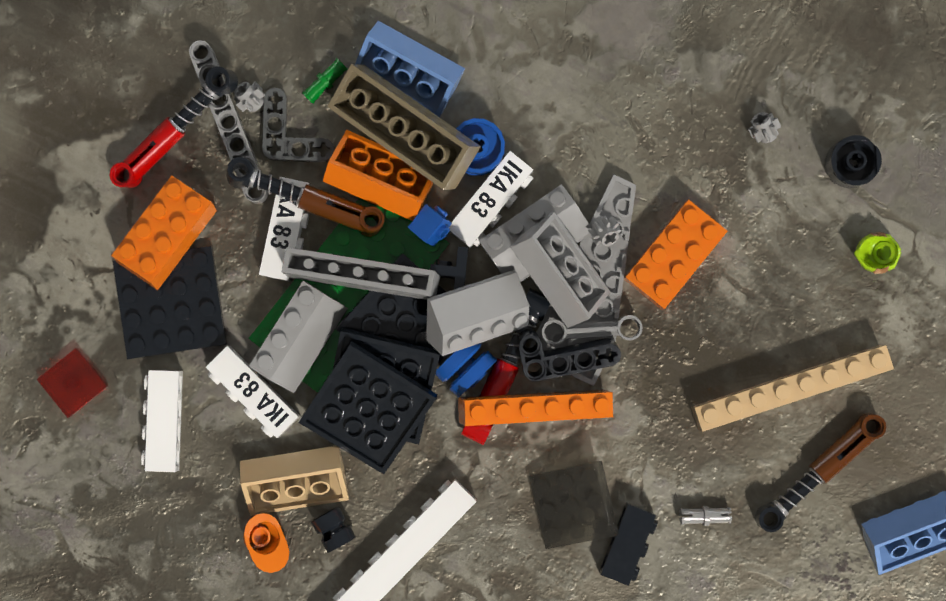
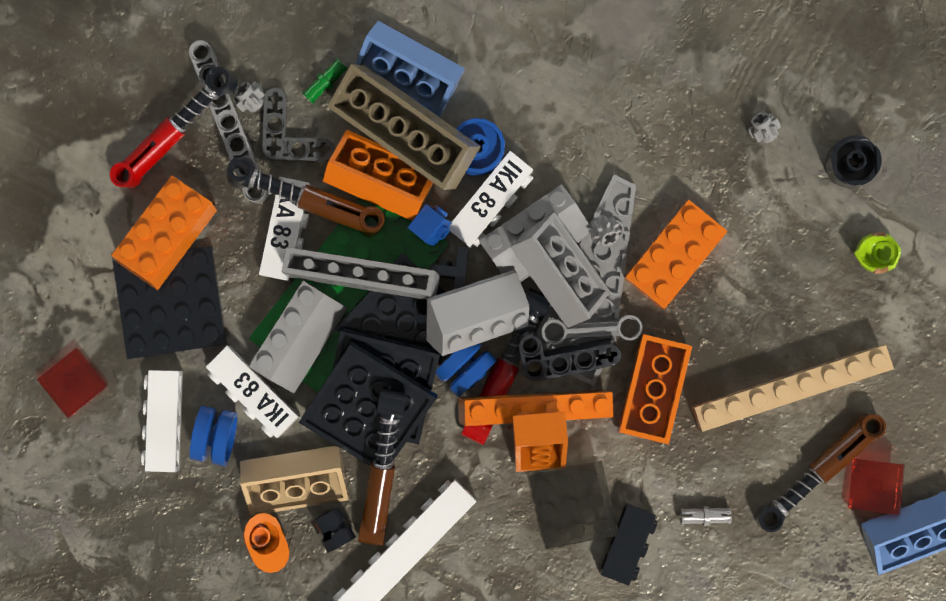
(213, 435): none -> blue wheel
(382, 470): none -> piece
(540, 440): none -> orange brick
(654, 388): none -> orange brick
(876, 486): none -> clear red plate

